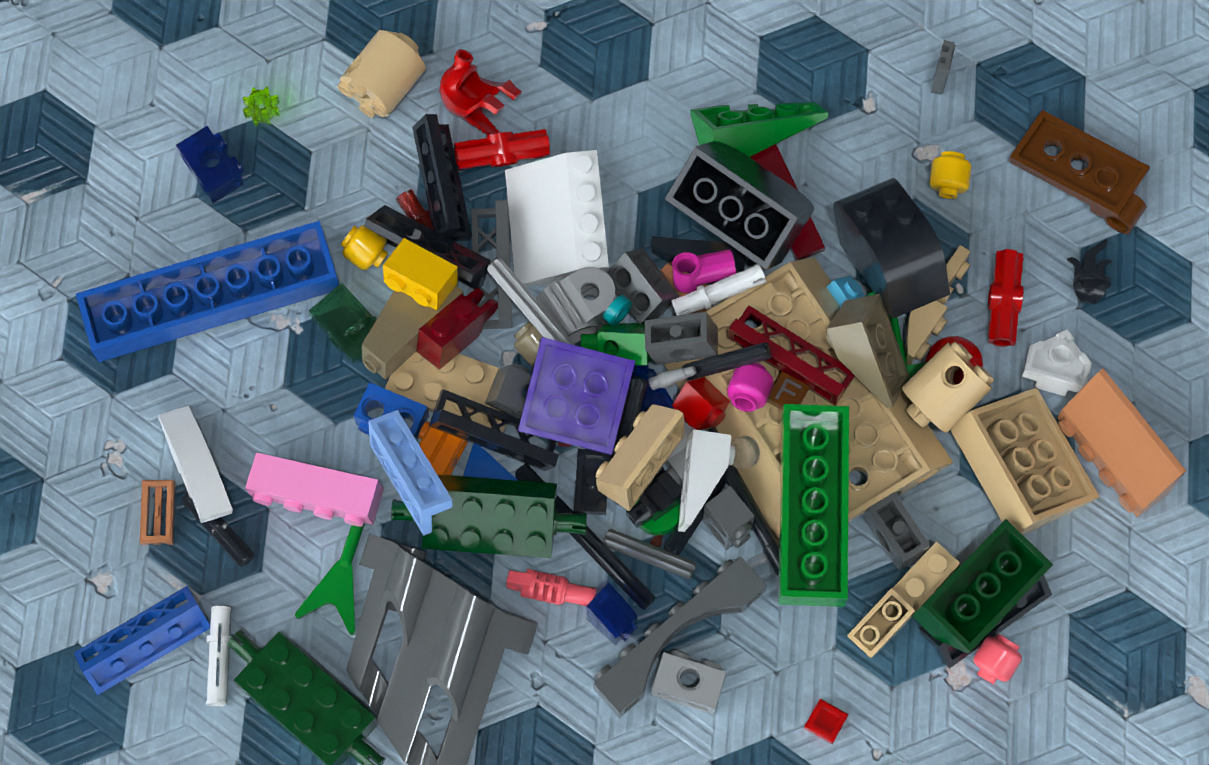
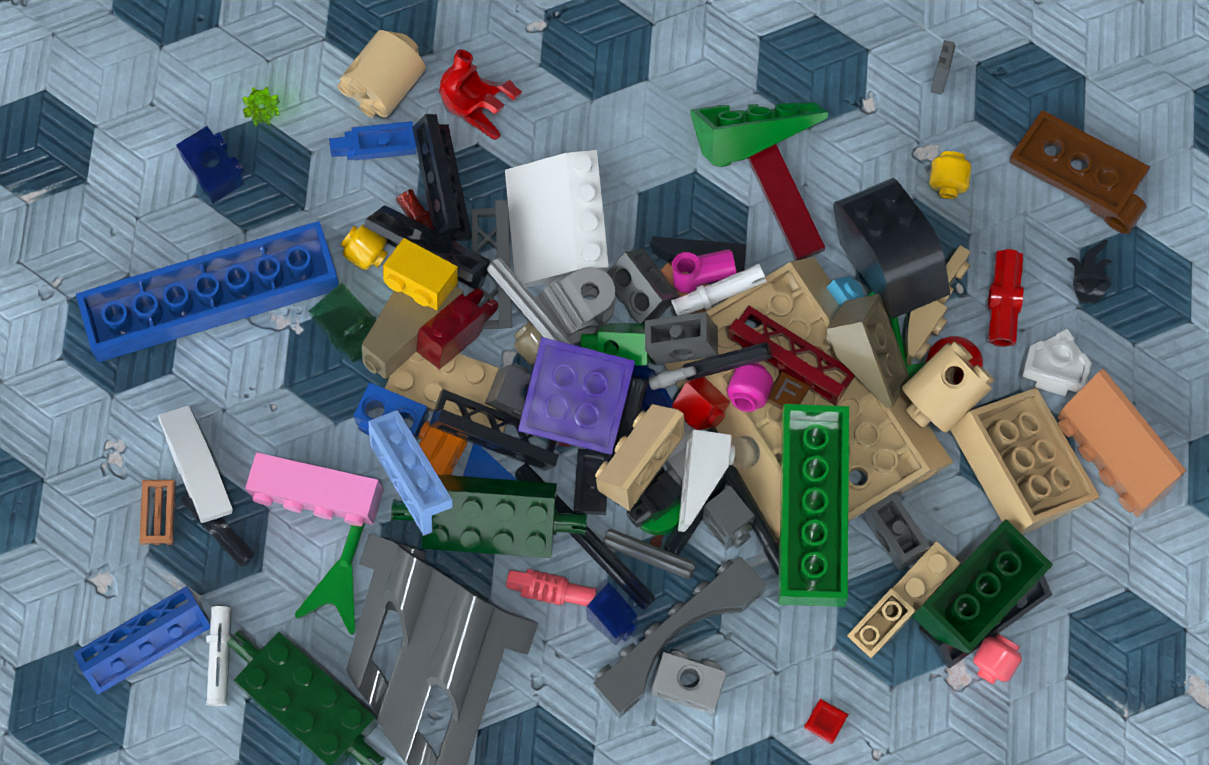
(375, 142): none -> blue hinge
(501, 149): red piece -> none
(617, 310): teal tile -> none
(741, 202): brick -> none

